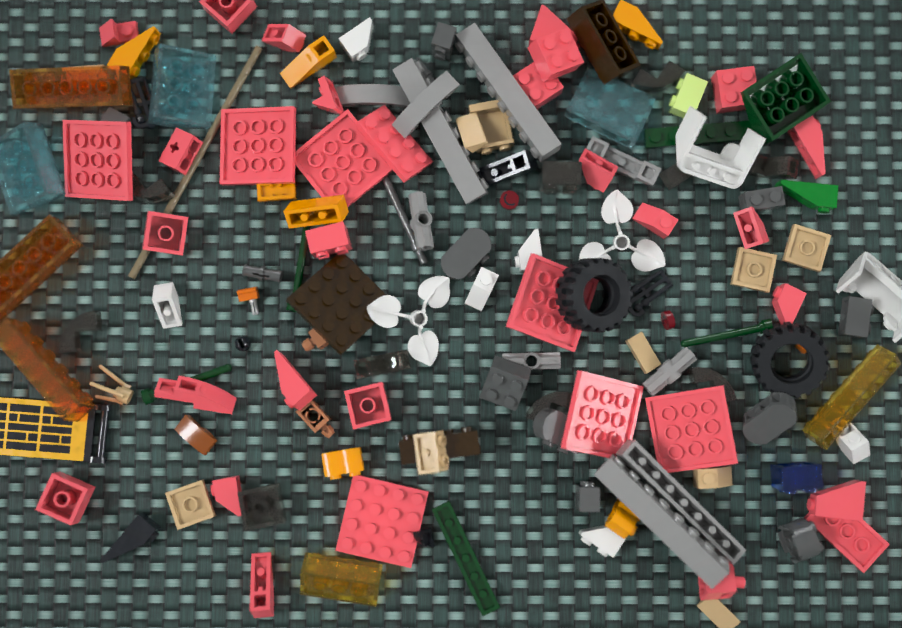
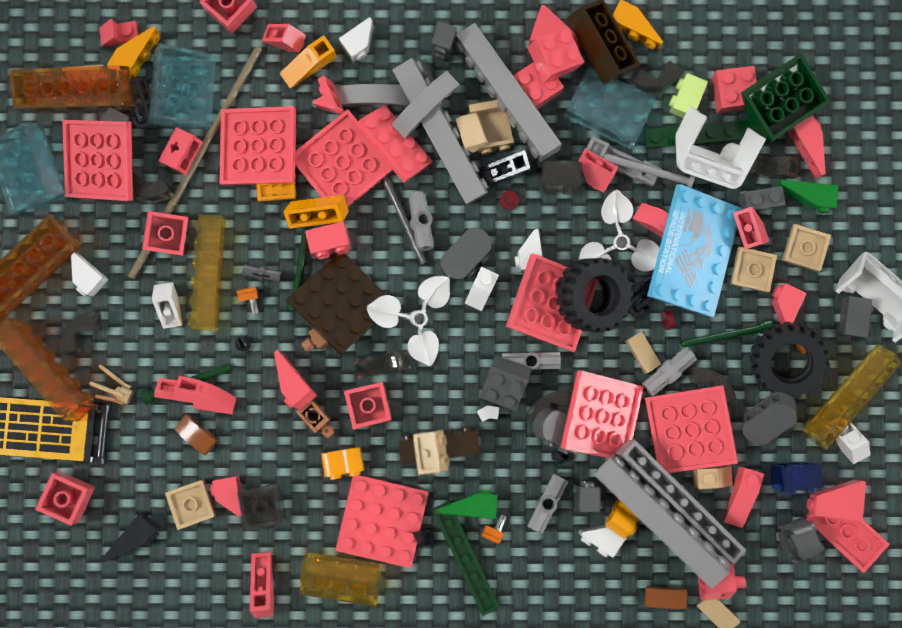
(86, 276): none -> white slope
(208, 273): none -> clear yellow brick
(475, 505): none -> green slope
(488, 412): none -> white piece
(494, 534): none -> orange piece
(542, 515): none -> light grey piece
(559, 456): none -> black hinge
(650, 170): none -> light grey bar
(666, 598): none -> dark orange slope
(694, 251): none -> medium azure plate
(743, 496): none -> coral slope

